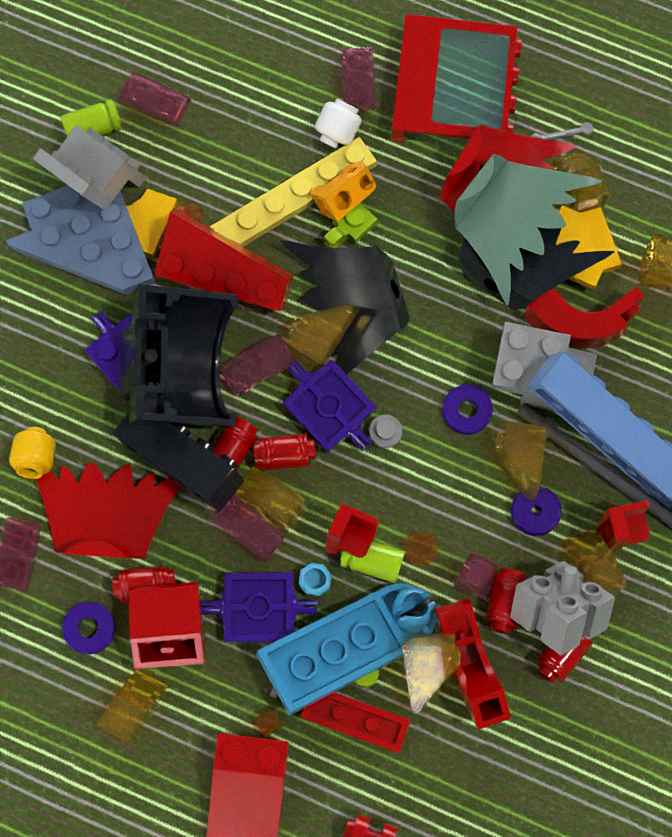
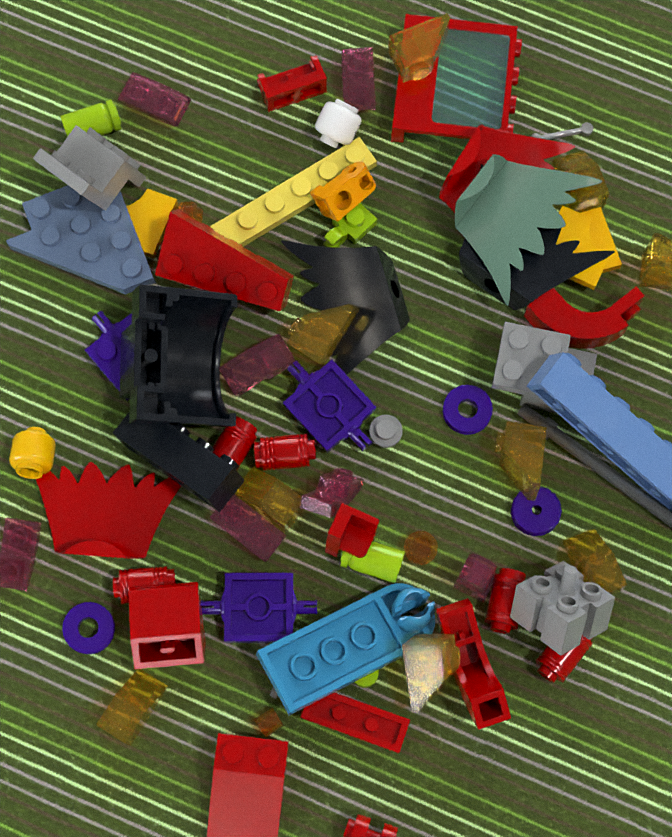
(293, 85): none -> red hinge
(315, 580): medium azure tile -> none
(332, 491): none -> clear pink slope
(418, 47): none -> clear yellow slope
(624, 525): red panel -> none

